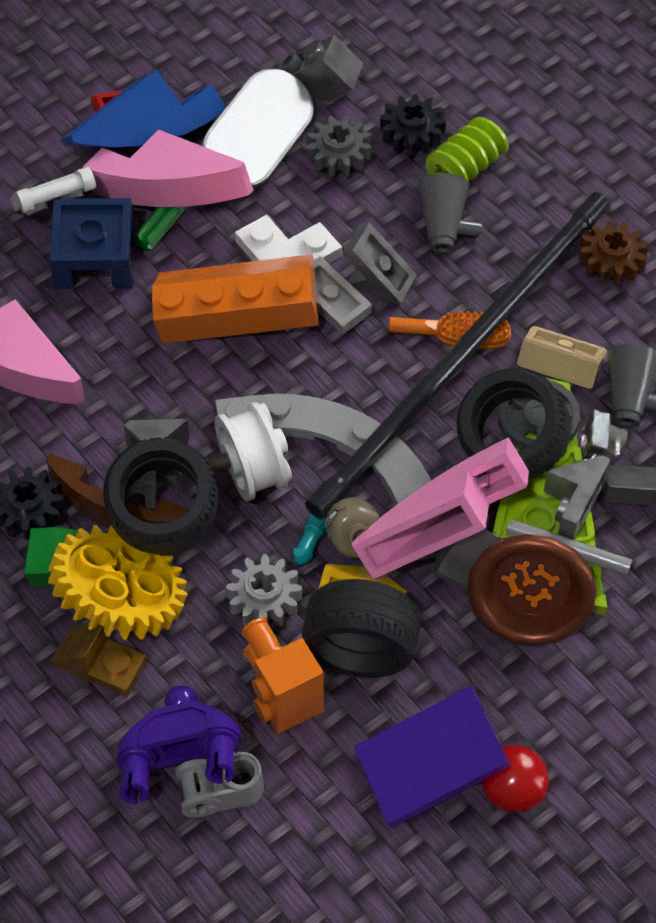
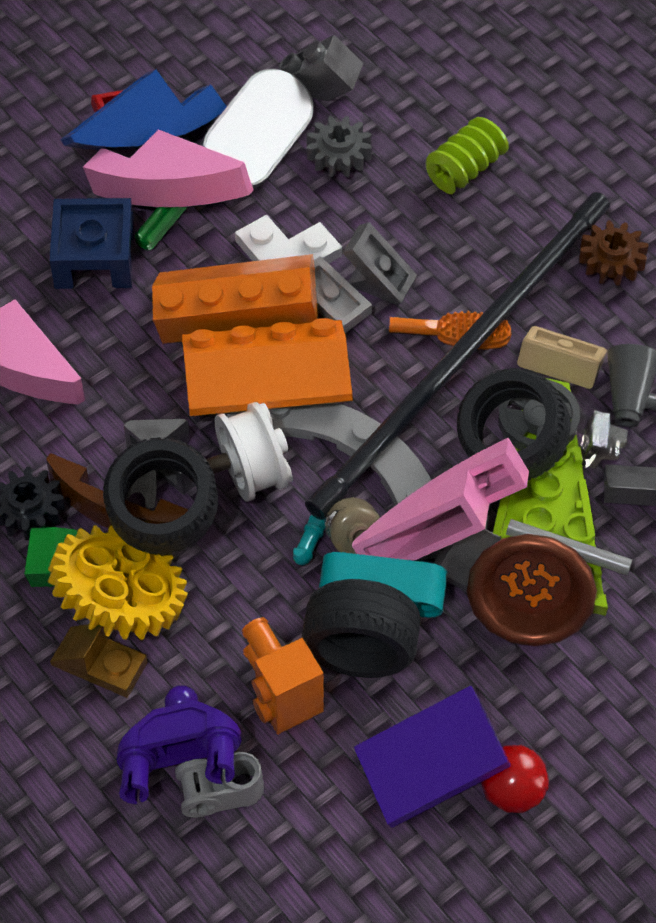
(67, 187): white plate -> none
(264, 591): light grey gear -> none
(266, 365): none -> orange slope
(412, 124): black gear -> none
(416, 579): none -> teal beam
(442, 206): dark grey piece -> none
(577, 488): flat silver slope -> none

